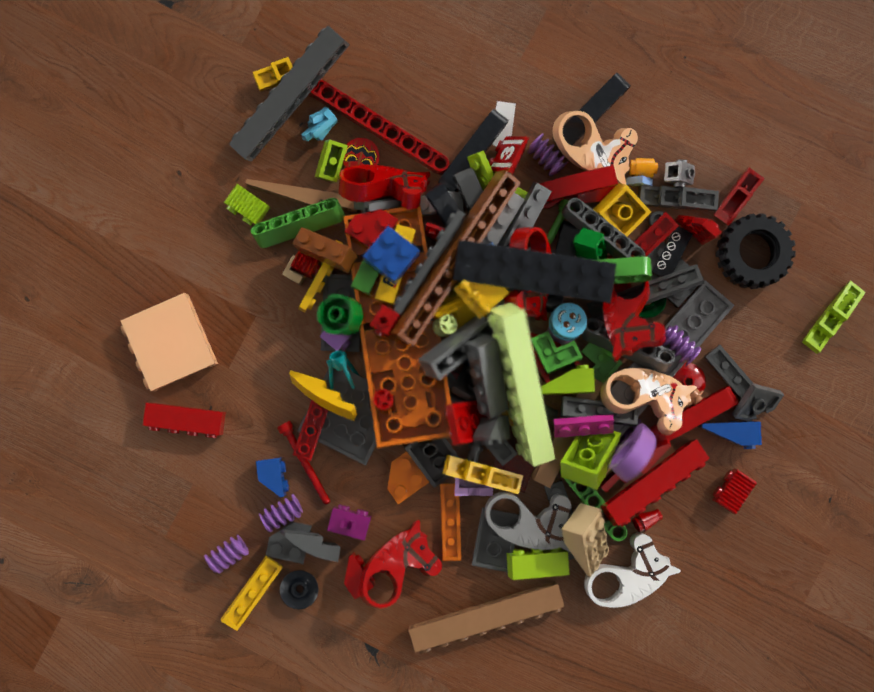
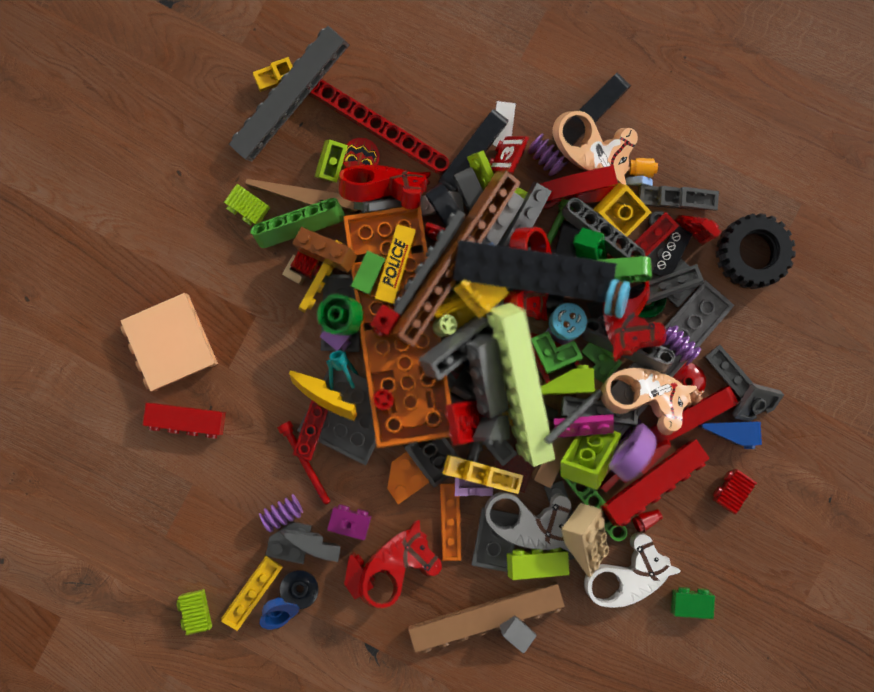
(194, 612): none -> lime brick
(227, 555): medium lavender piece -> none
(271, 474): blue slope -> none
(277, 613): none -> blue piece
(319, 124): medium azure rock -> none
(369, 226): red plate -> none
(391, 255): blue brick -> none
(517, 633): none -> slope
(573, 416): none -> dark grey bar
(617, 298): none -> medium azure head
(679, 173): flat silver brick -> none
(693, 603): none -> green brick
(739, 196): red slope -> none
(833, 317): lime slope -> none

